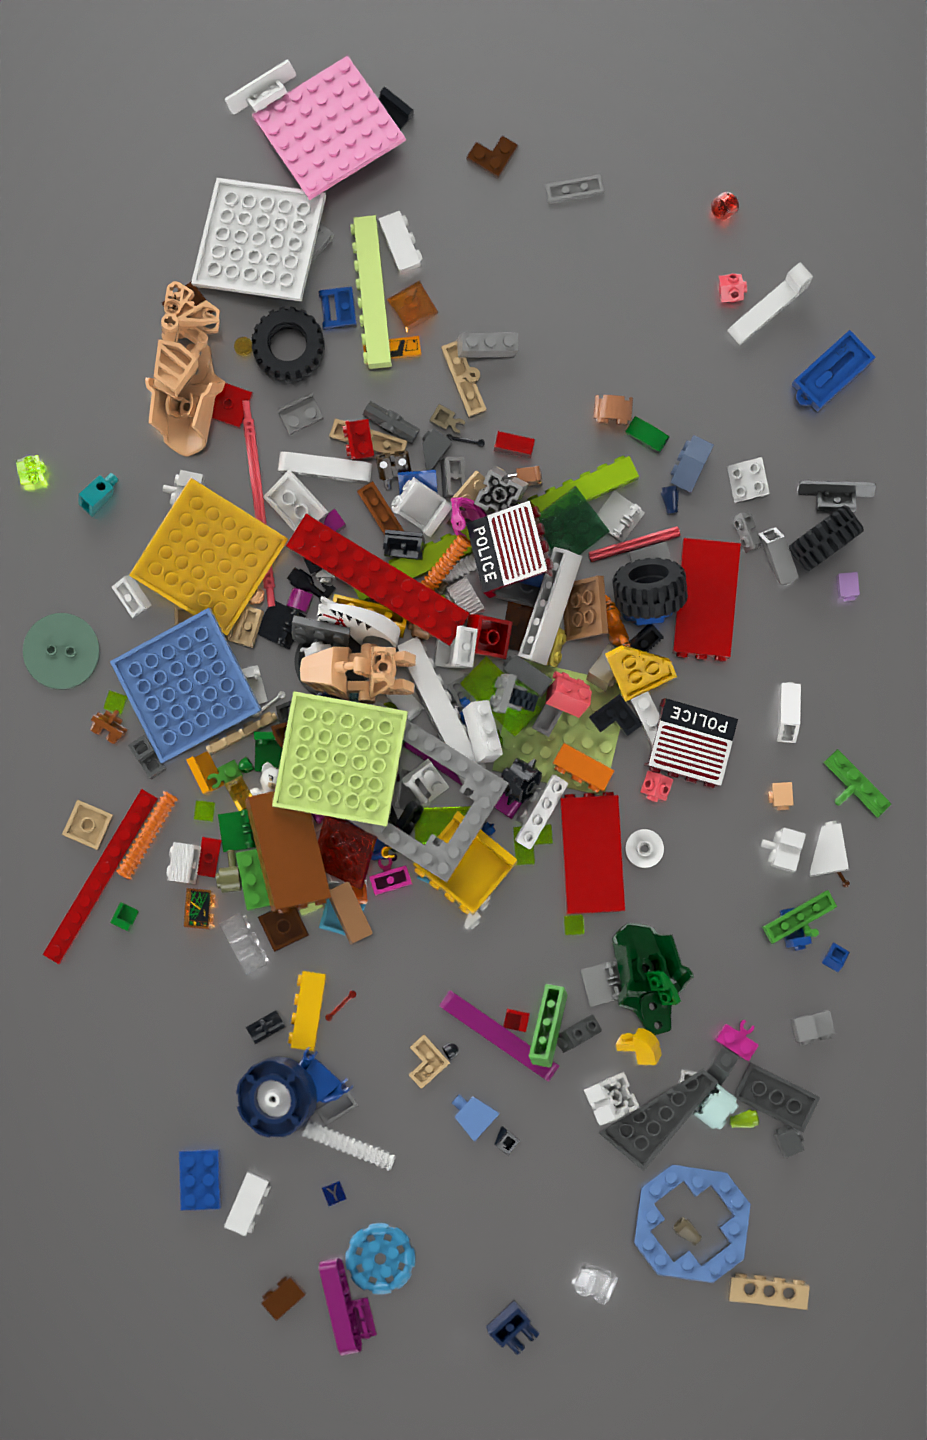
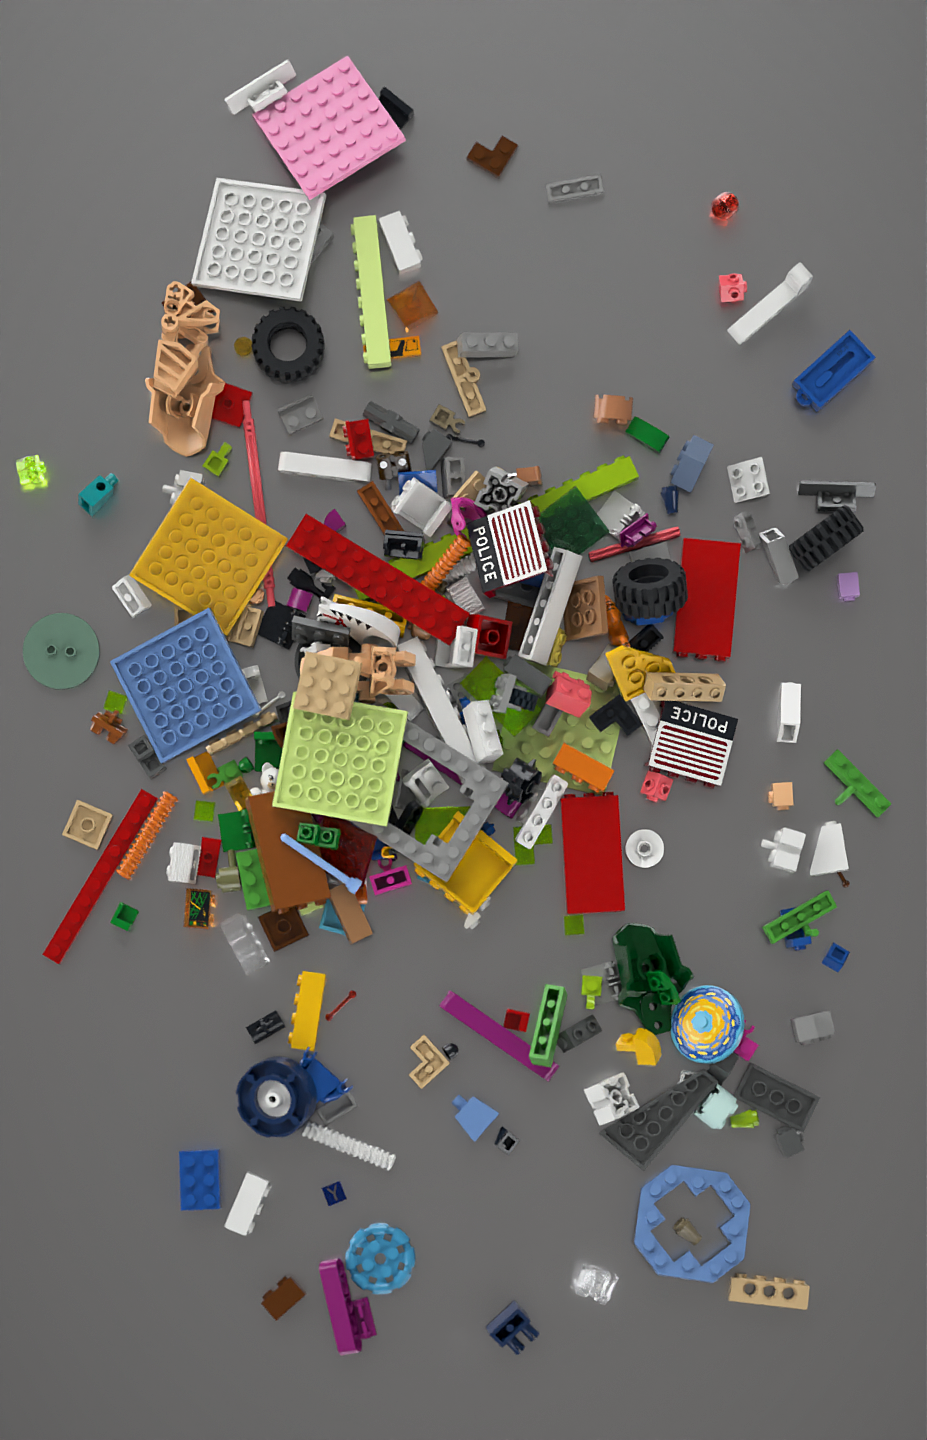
(216, 461): none -> lime plate
(293, 501): white plate -> none
(318, 836): none -> green slope
(327, 685): none -> tan plate
(344, 307): blue plate -> none
(351, 883): none -> light blue piece
(514, 444): red panel -> none
(591, 987): none -> lime plate
(631, 534): none -> magenta hinge
(684, 687): none -> tan brick
(707, 1024): none -> dish

